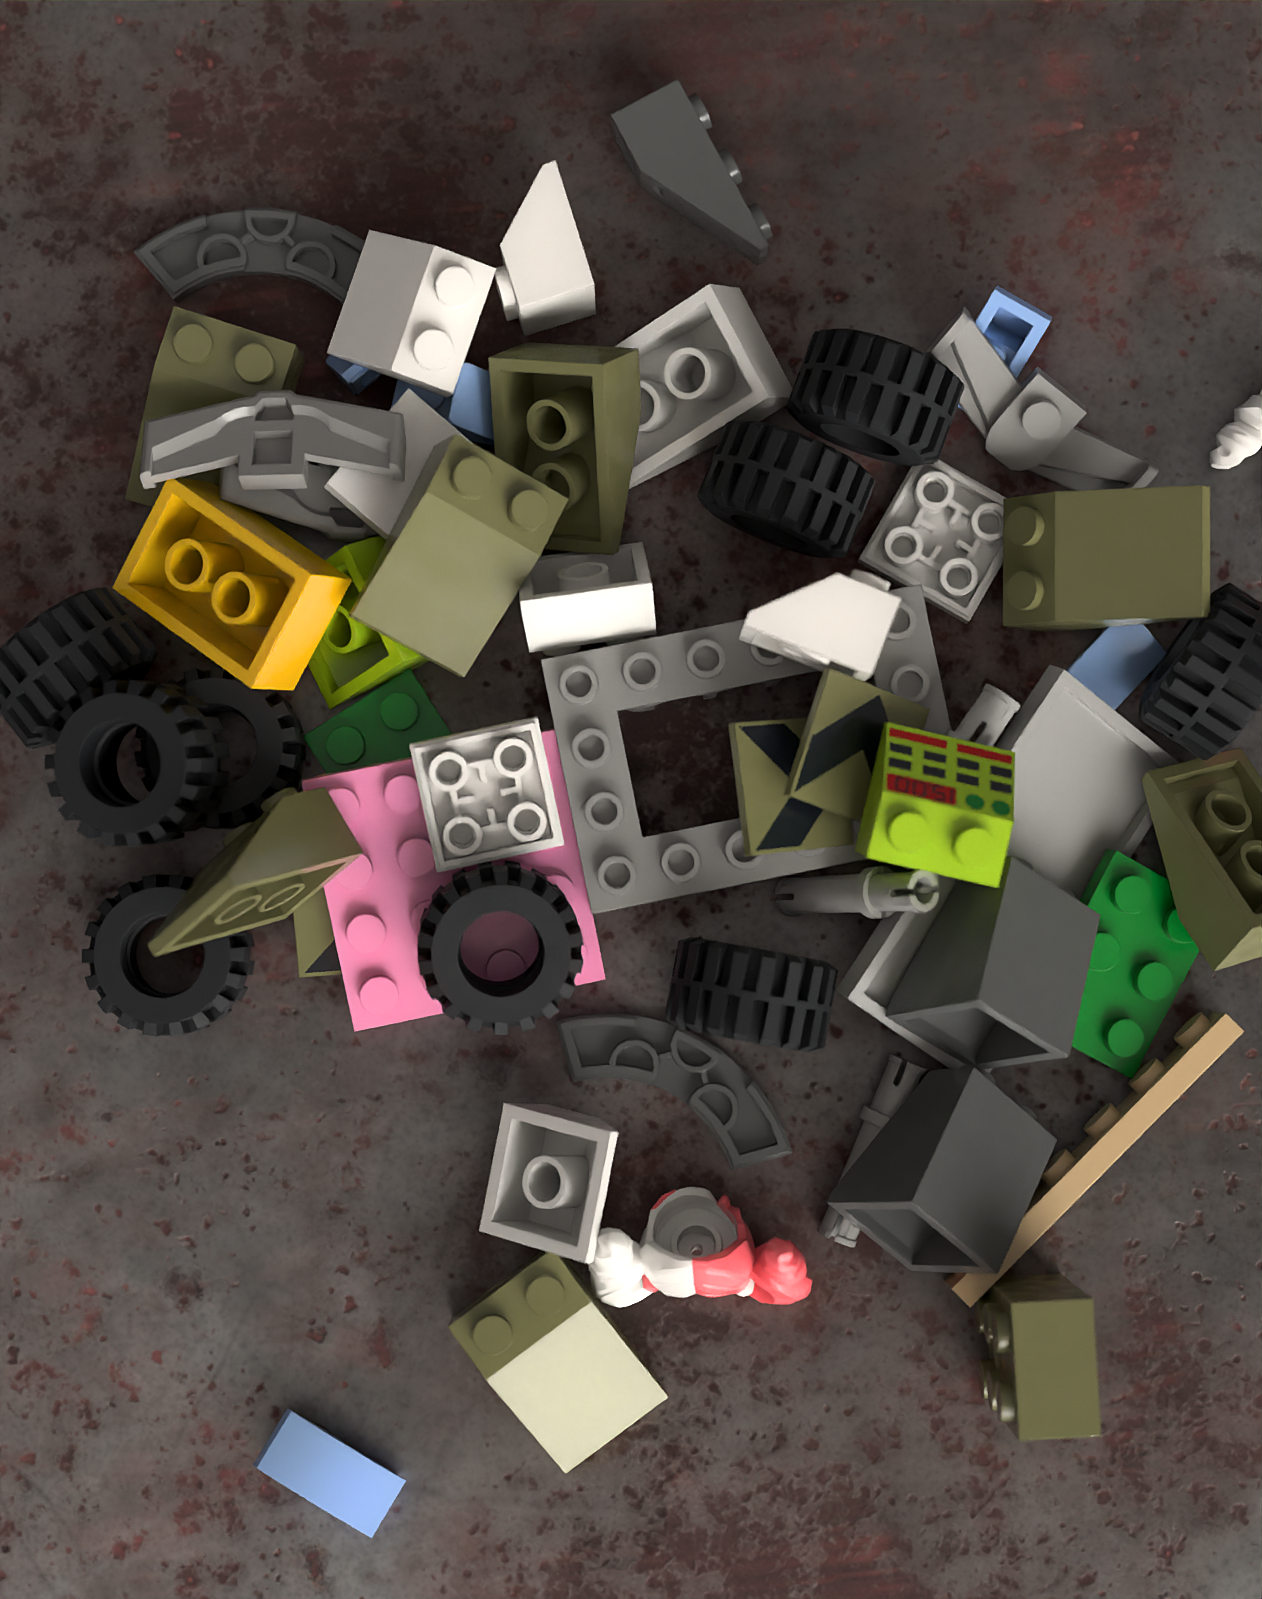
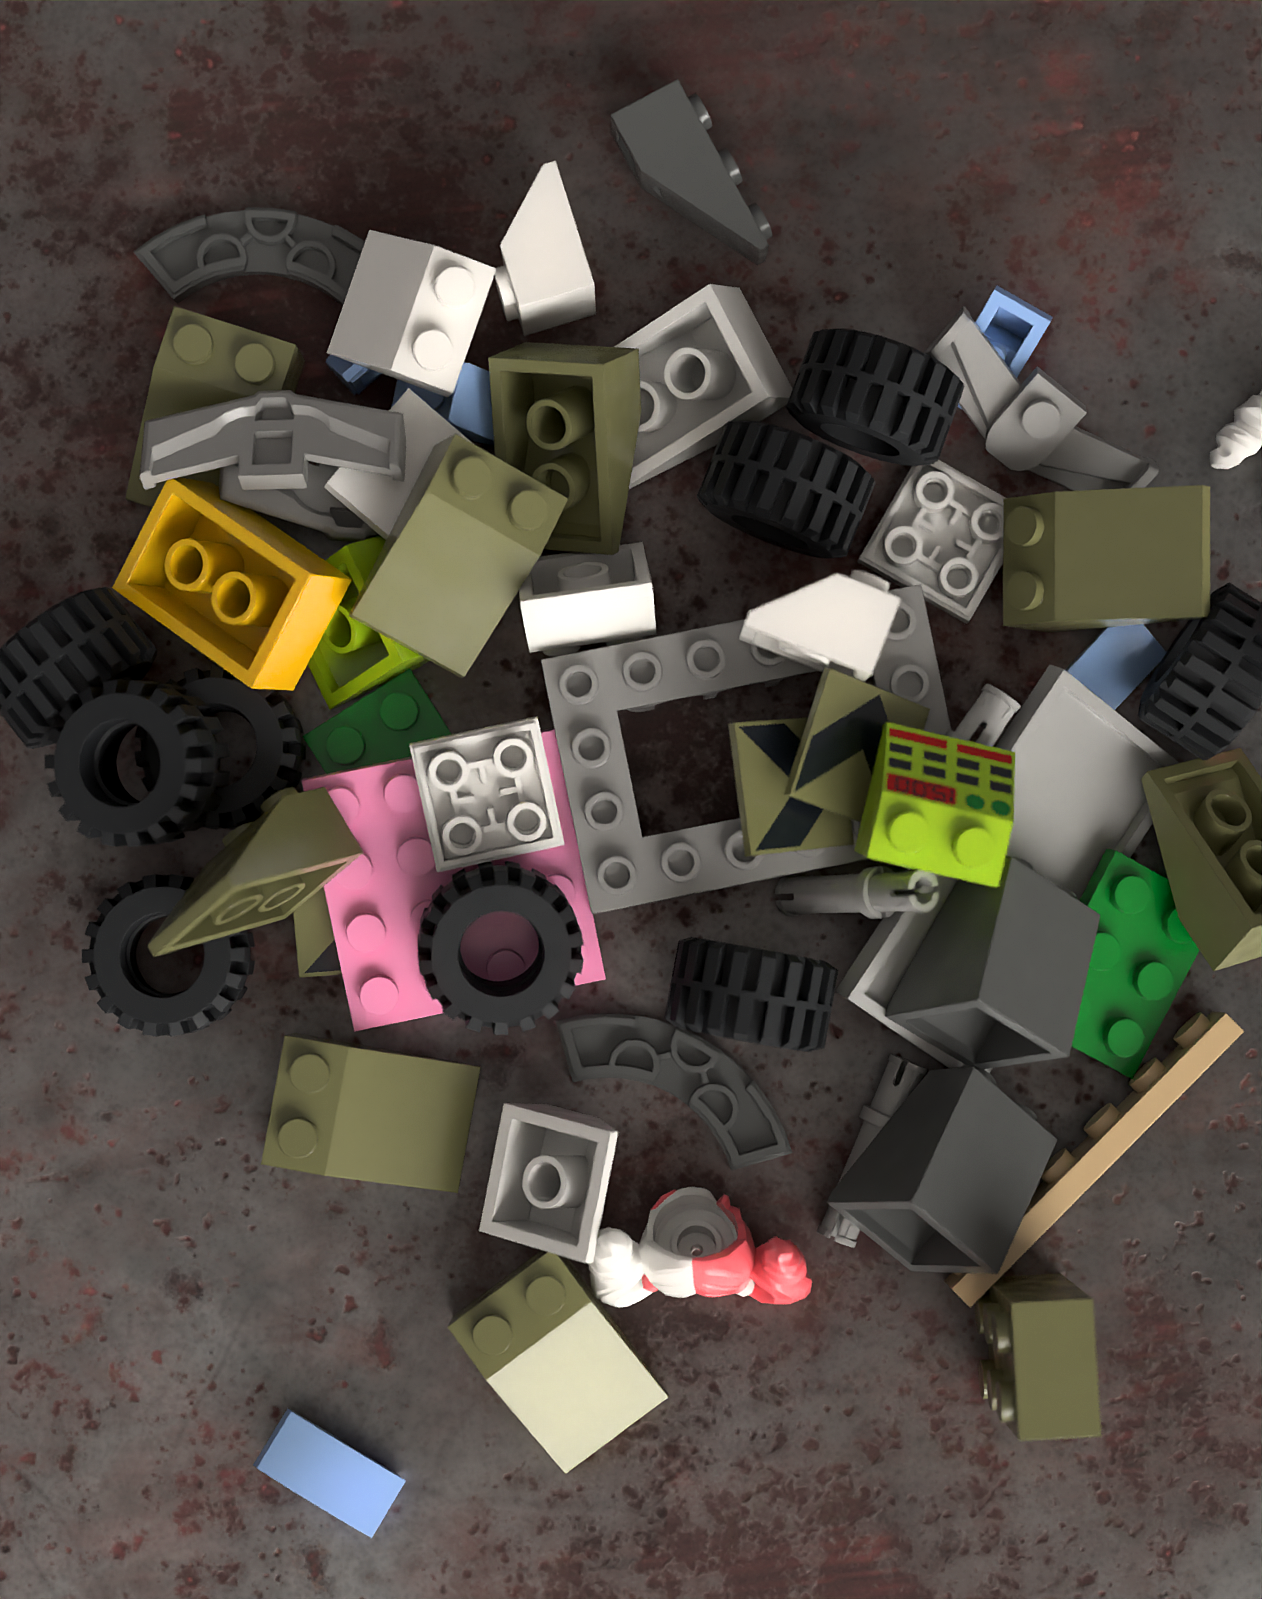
(370, 1114): none -> olive slope

